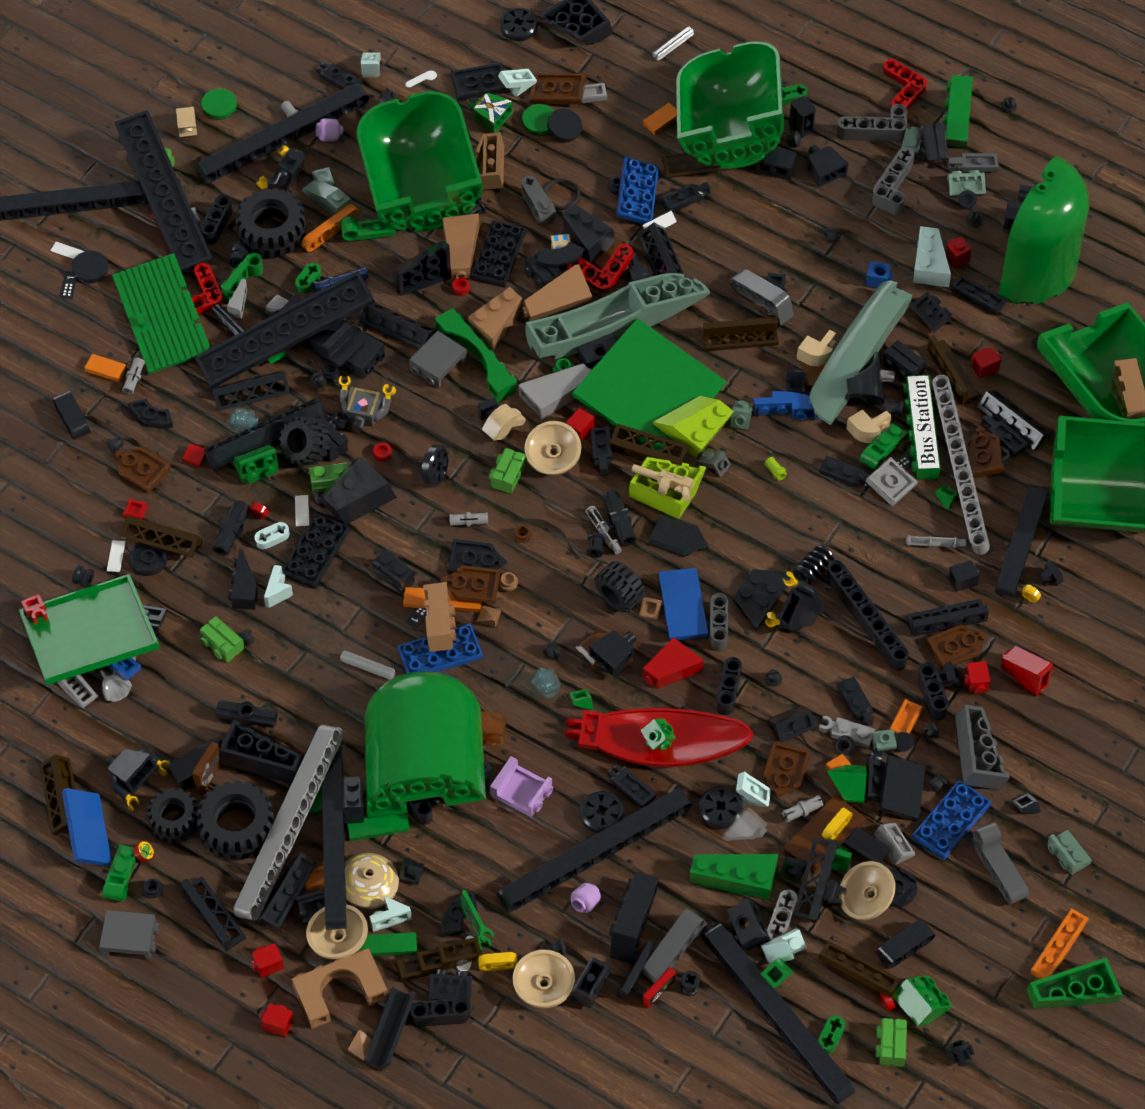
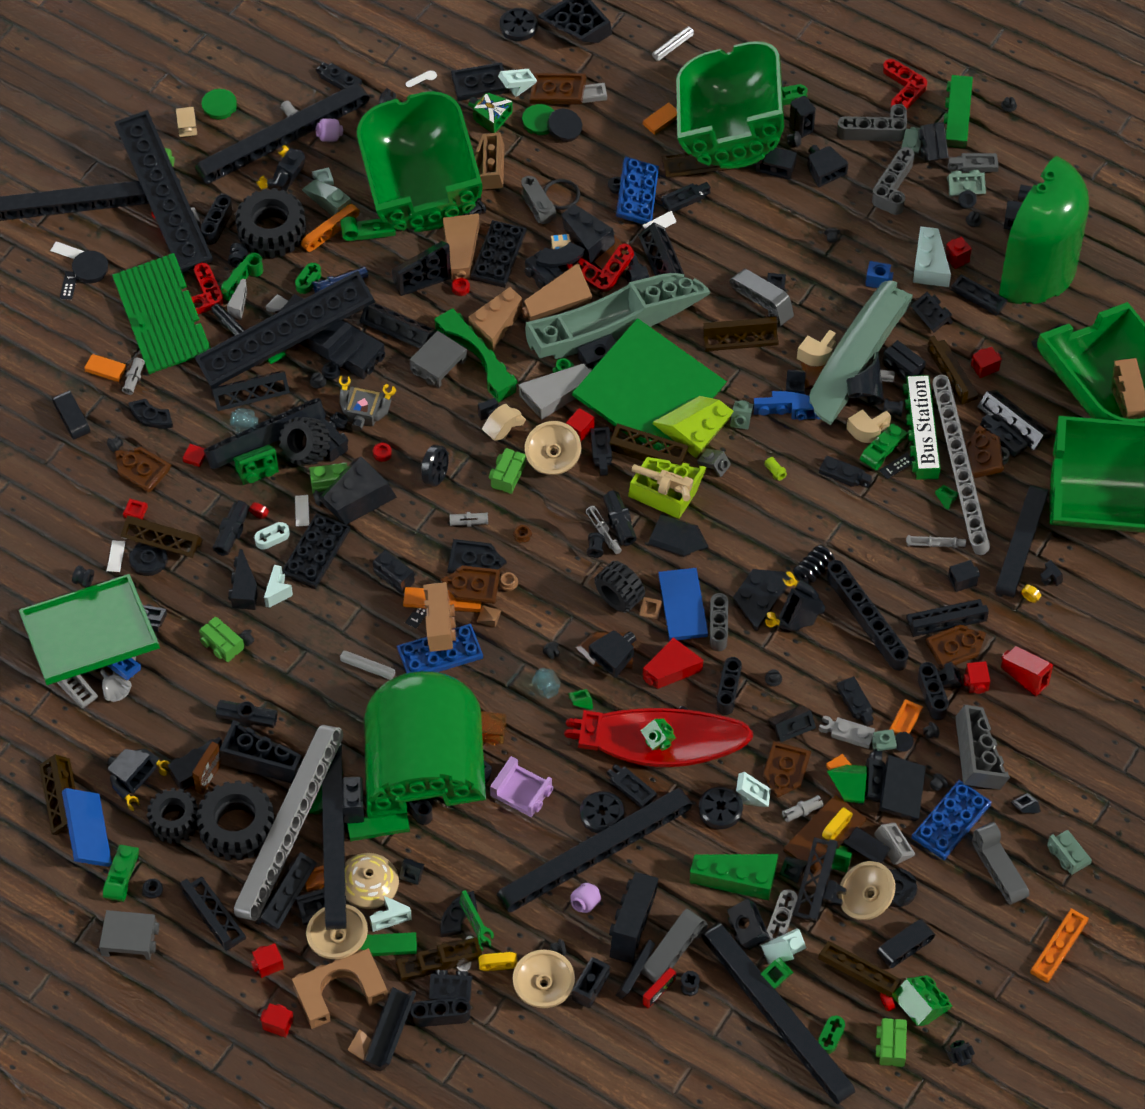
(34, 608): red plate -> none
(143, 851): tile -> none
(370, 64): light aqua slope -> none
(745, 827): clear slope -> none
(839, 745): black plate -> none
(891, 481): light grey plate -> none
(1076, 987): green wedge -> none

